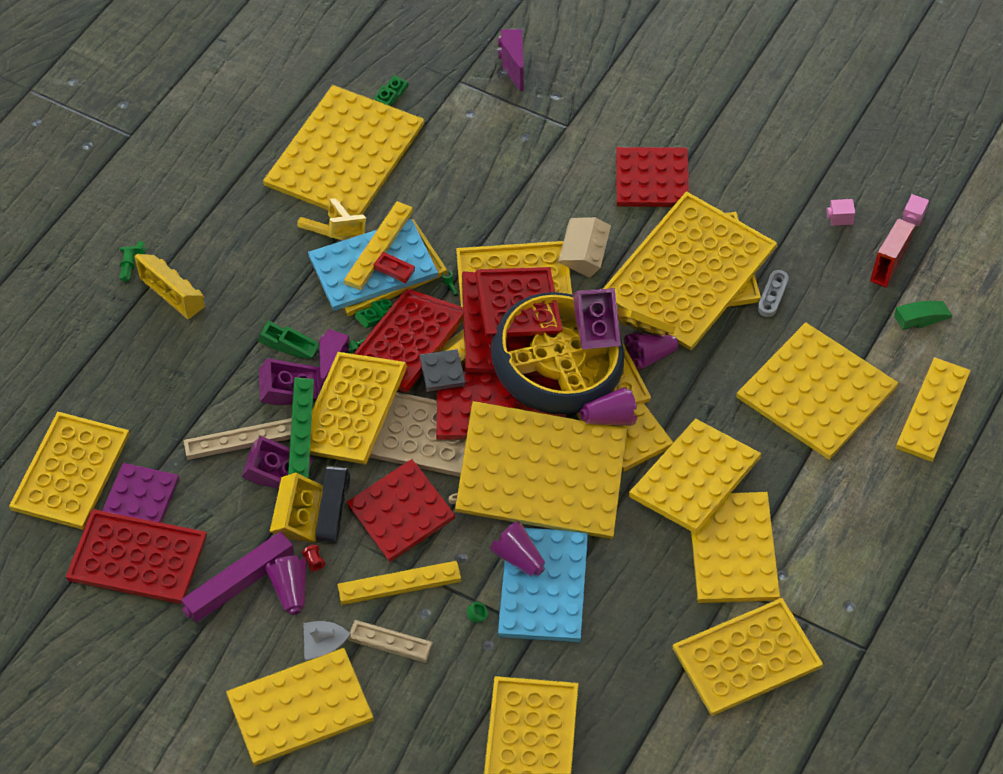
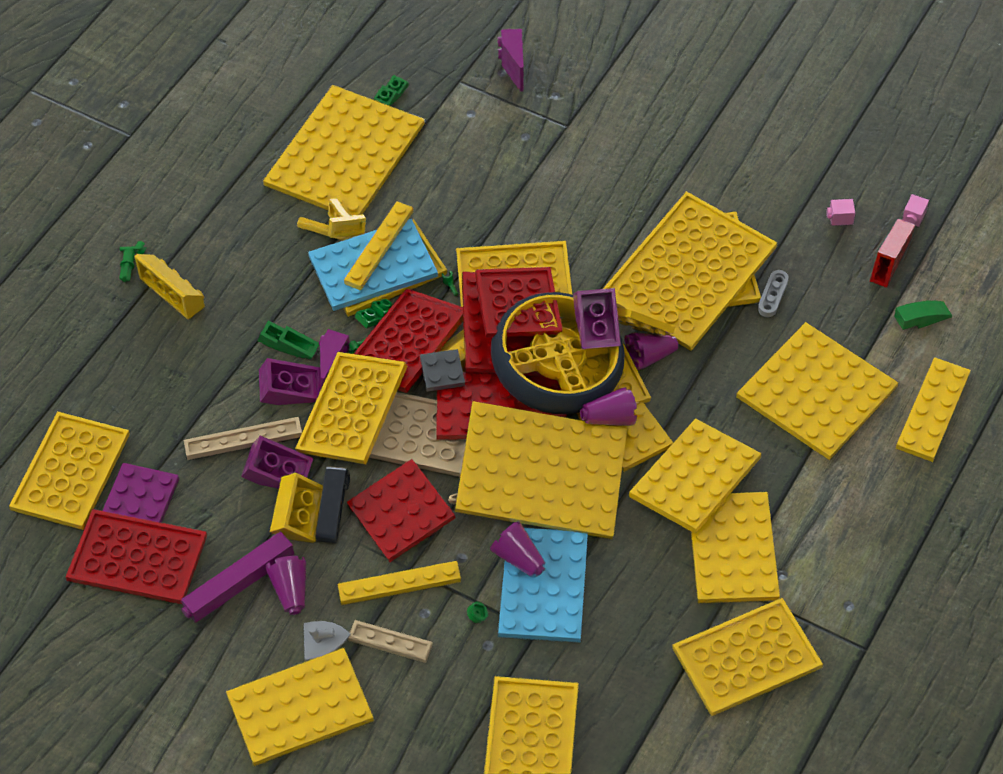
(301, 426): green plate -> none
(313, 557): red bush -> none
(394, 267): red plate -> none
(584, 245): tan slope -> none
(651, 176): red plate -> none

